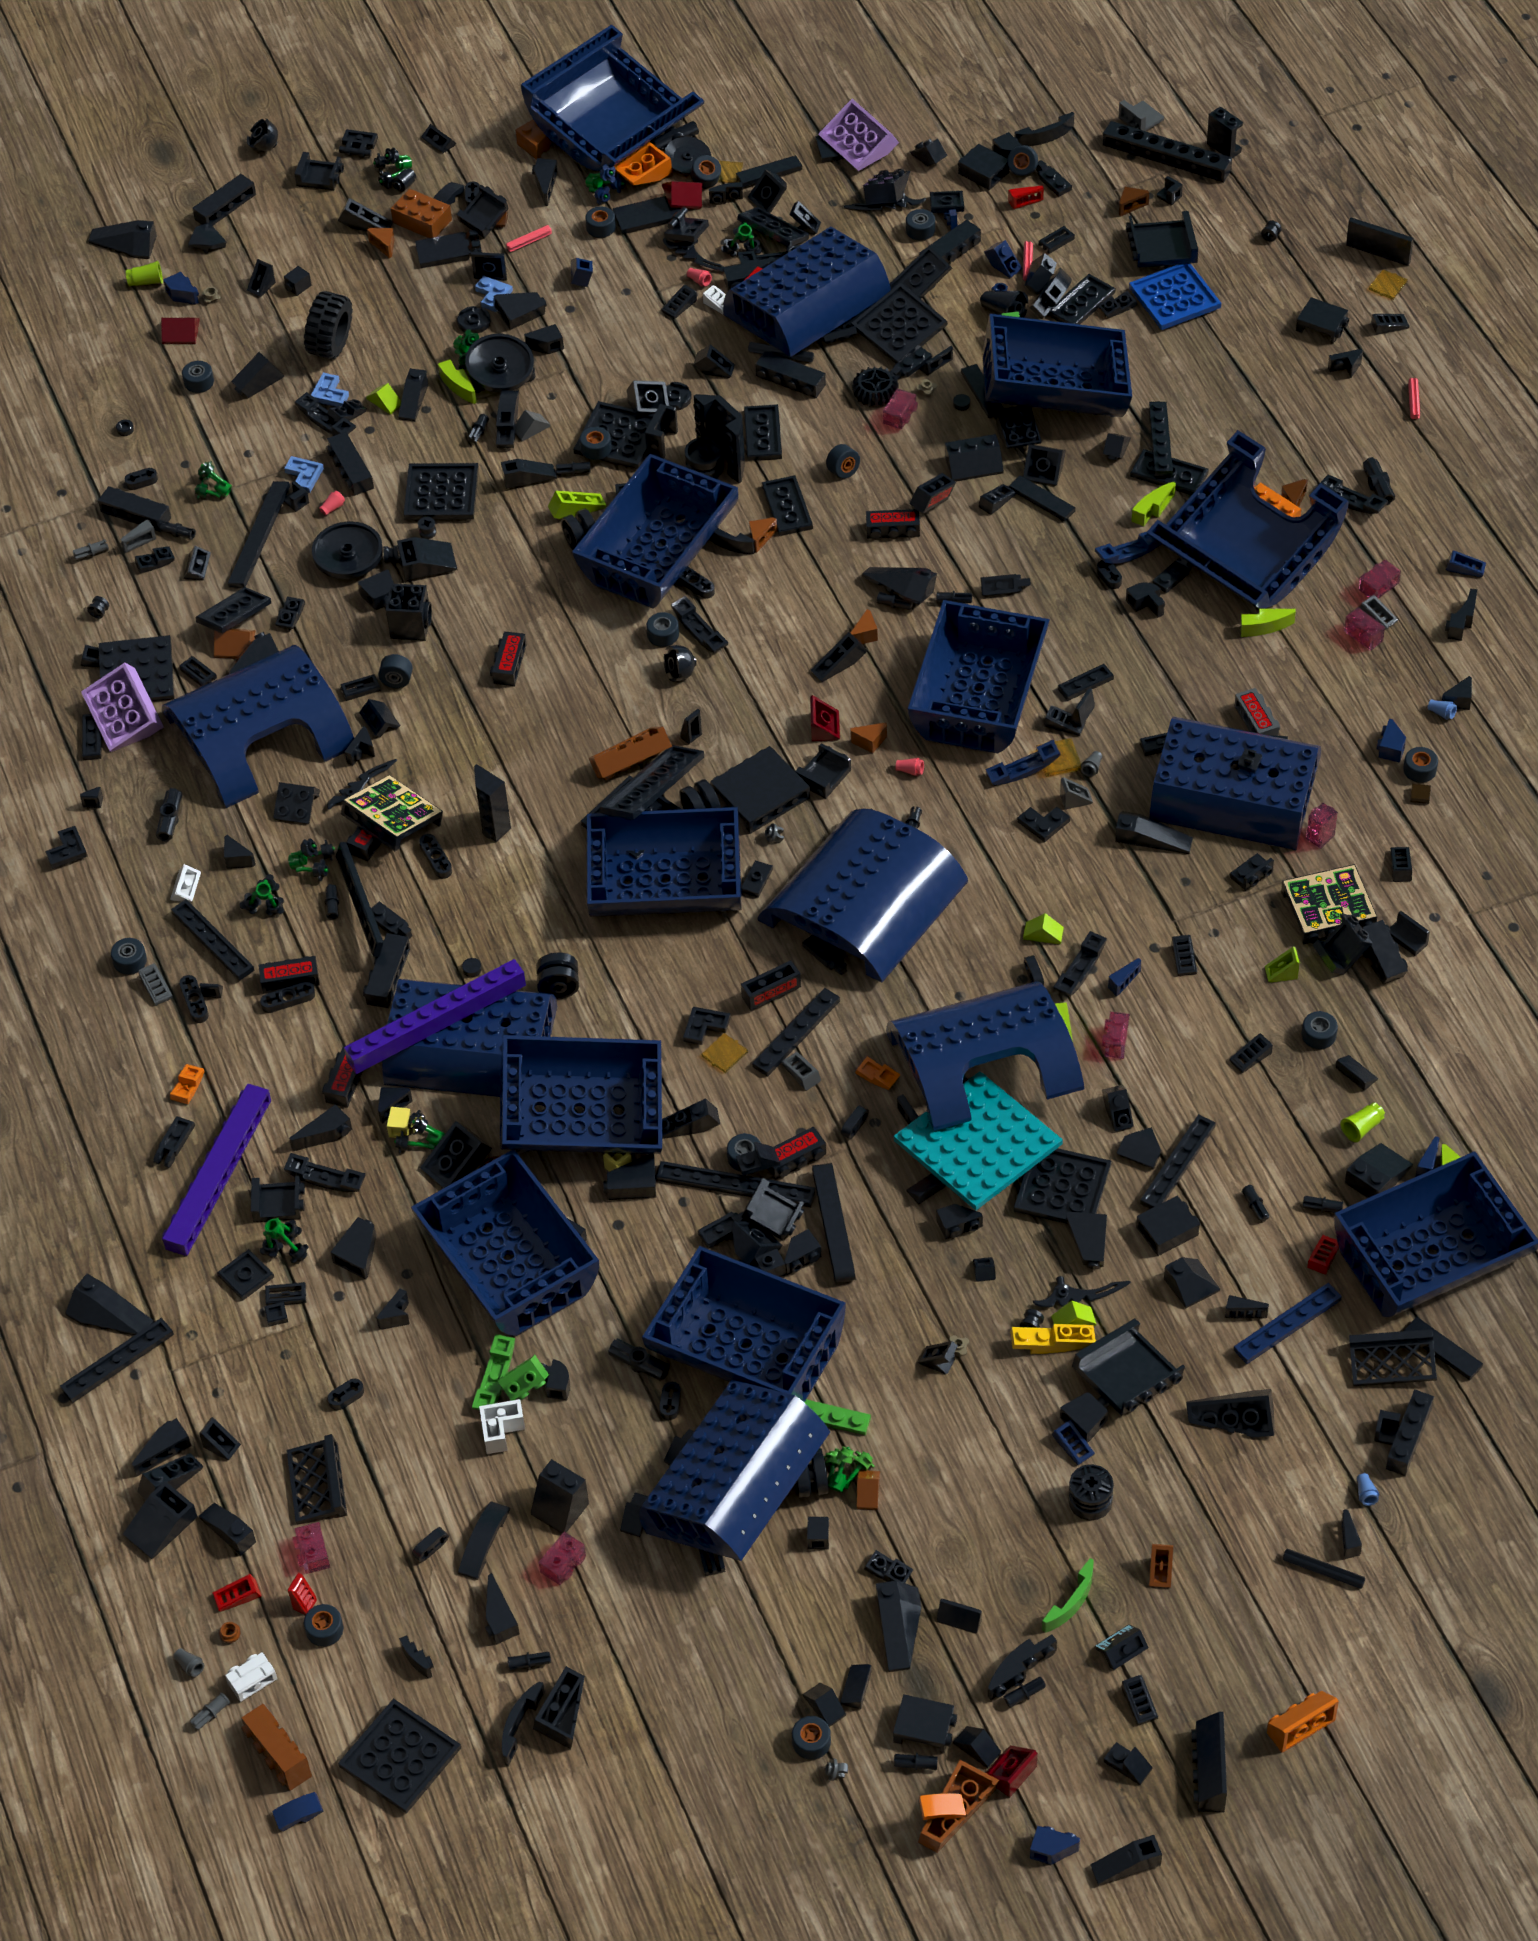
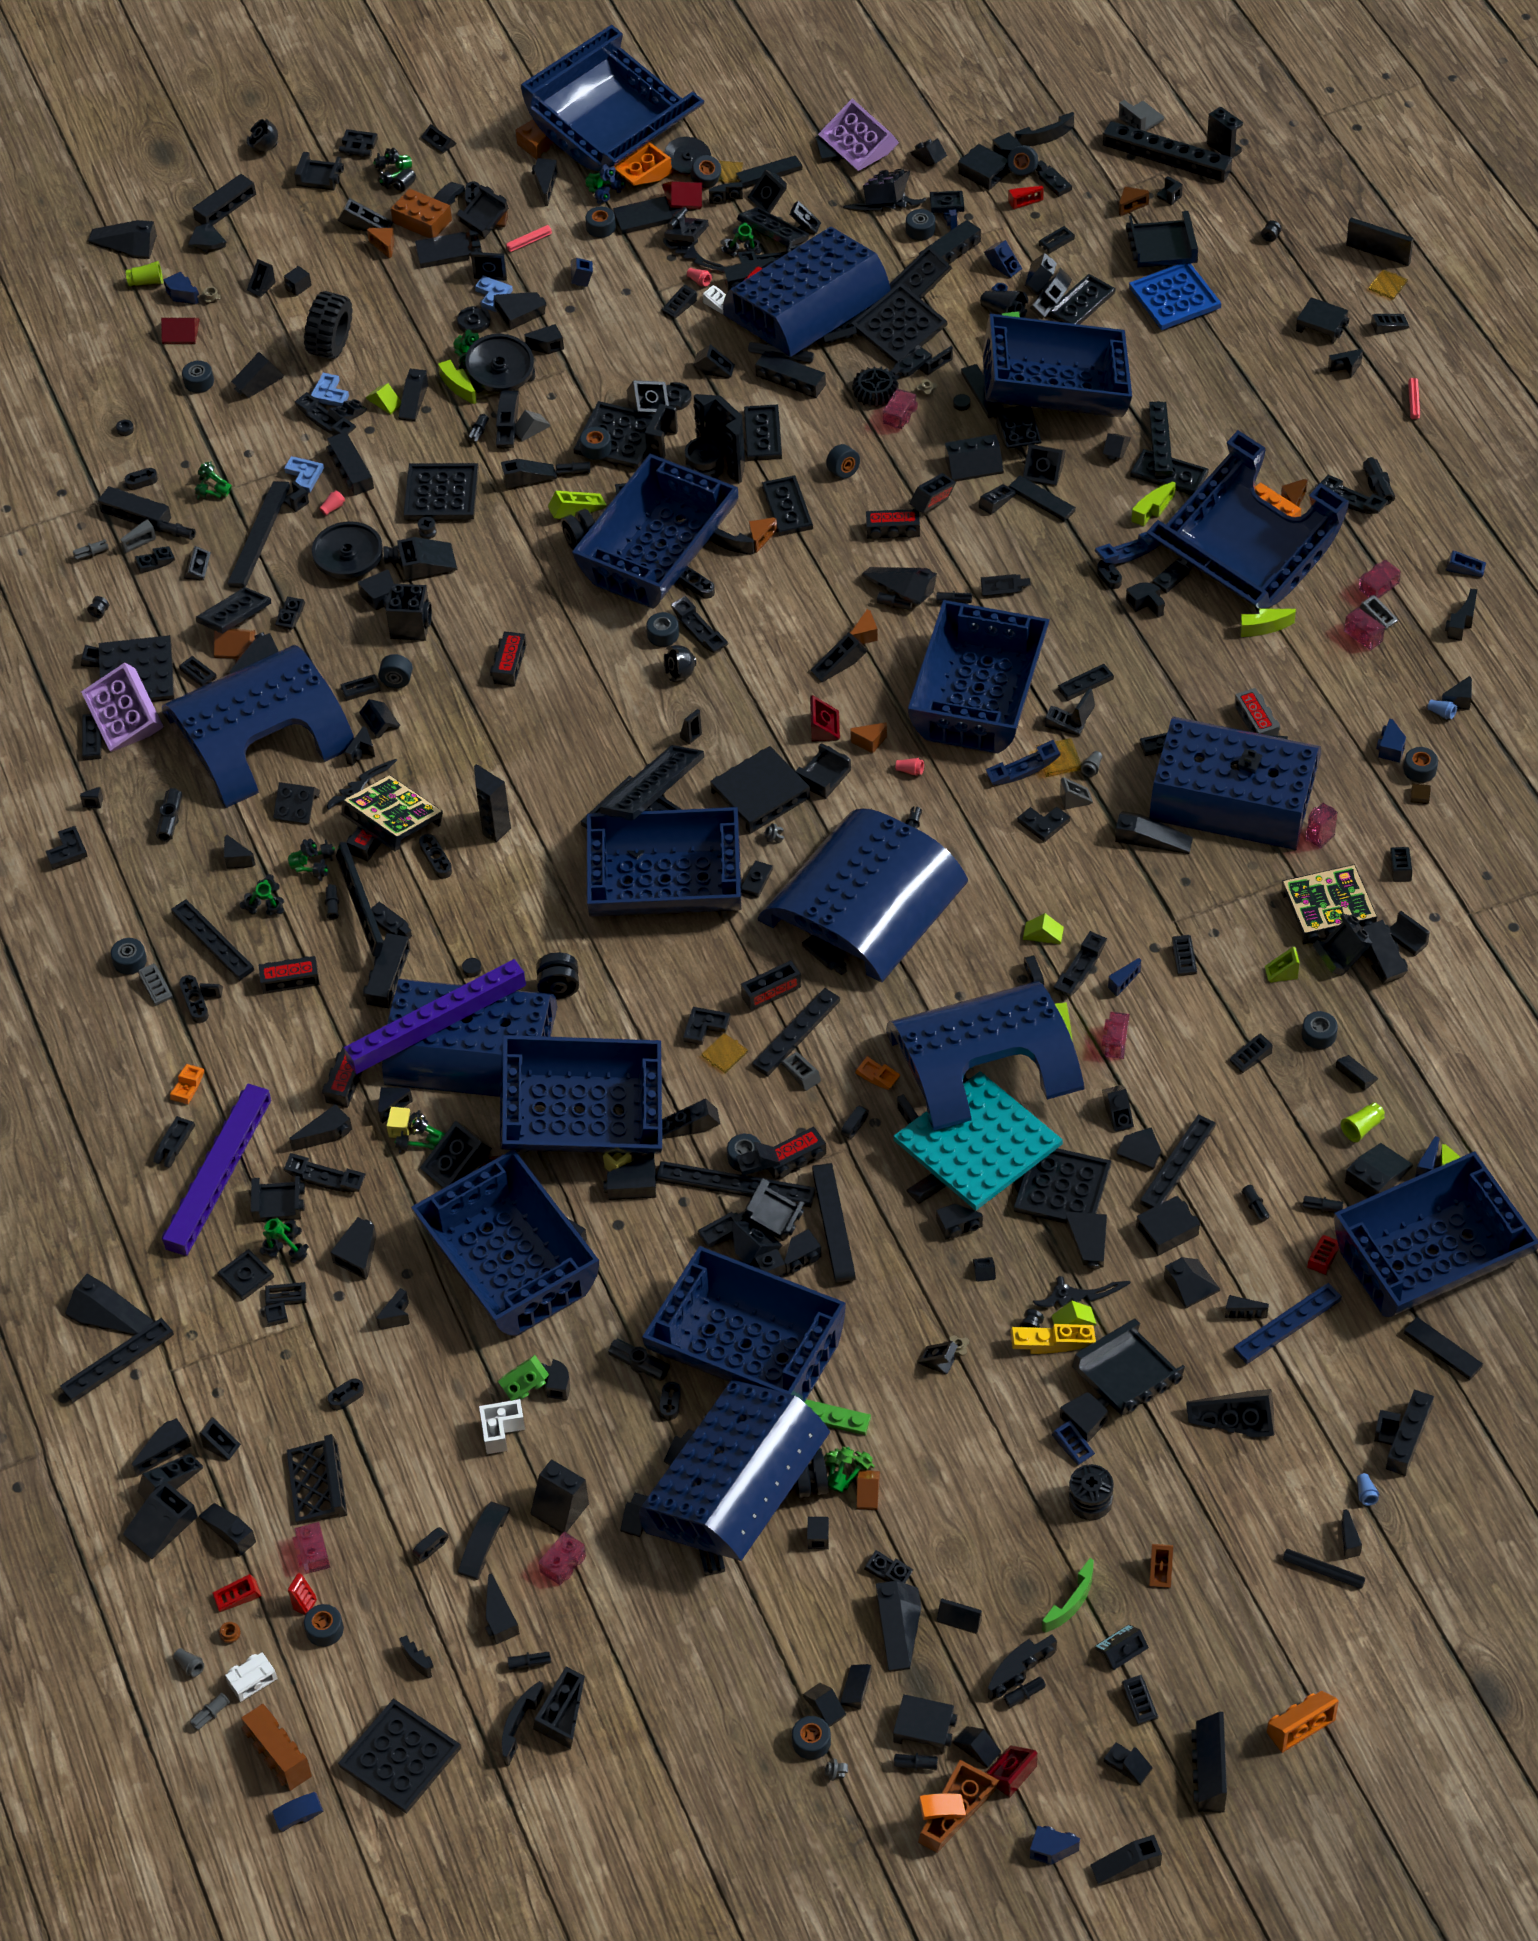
(185, 884): white slope -> none
(292, 990): black beam -> none
(498, 1366): bright green slope -> none
(630, 751): dark orange wedge -> none
(689, 130): black piece -> none
(699, 797): black wheel -> none
(1027, 258): coral axle -> none
(1121, 304): black slope -> none
(1252, 871): black bracket -> none
(1388, 1341): black fence -> none

